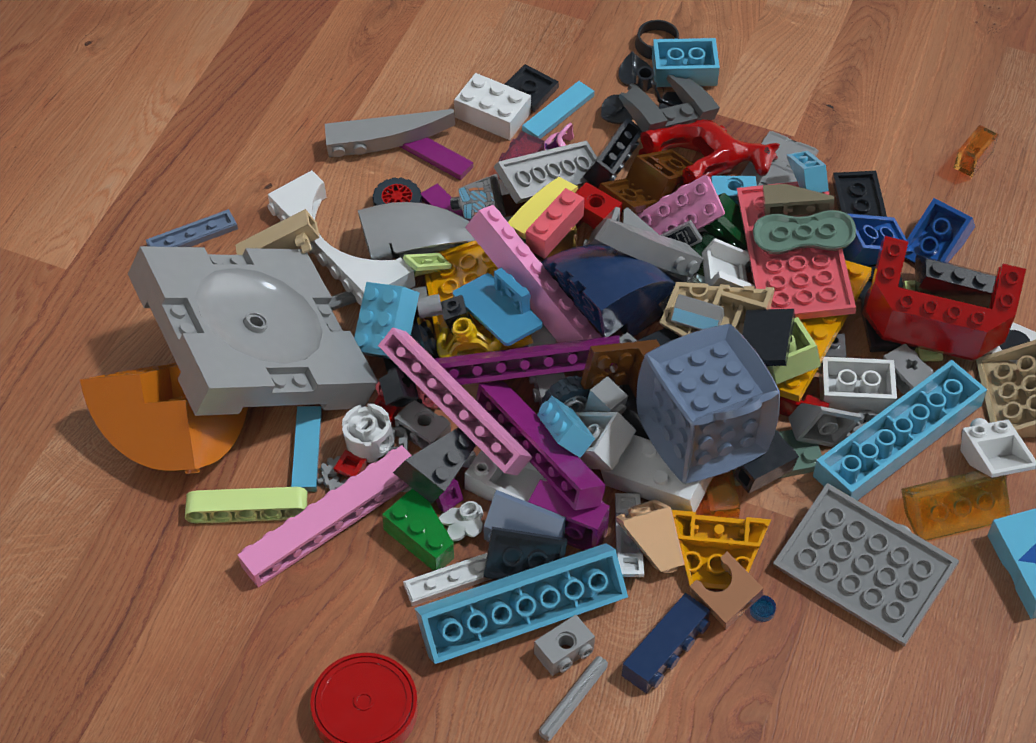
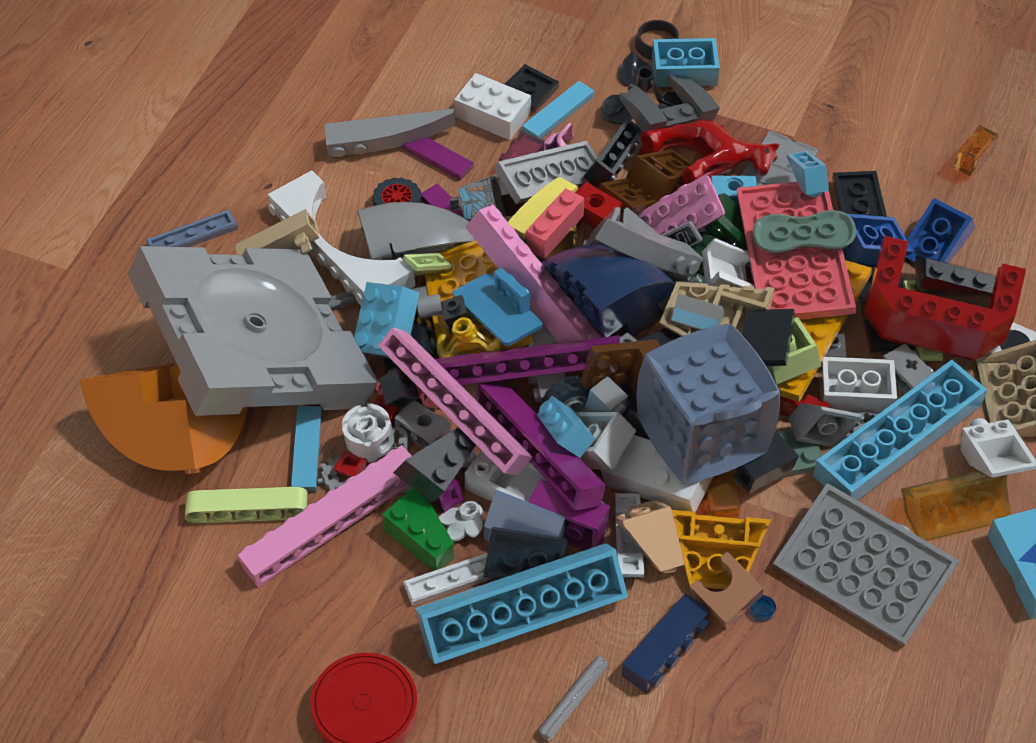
(571, 633): light grey brick -> none
(794, 201): dark tan slope -> none

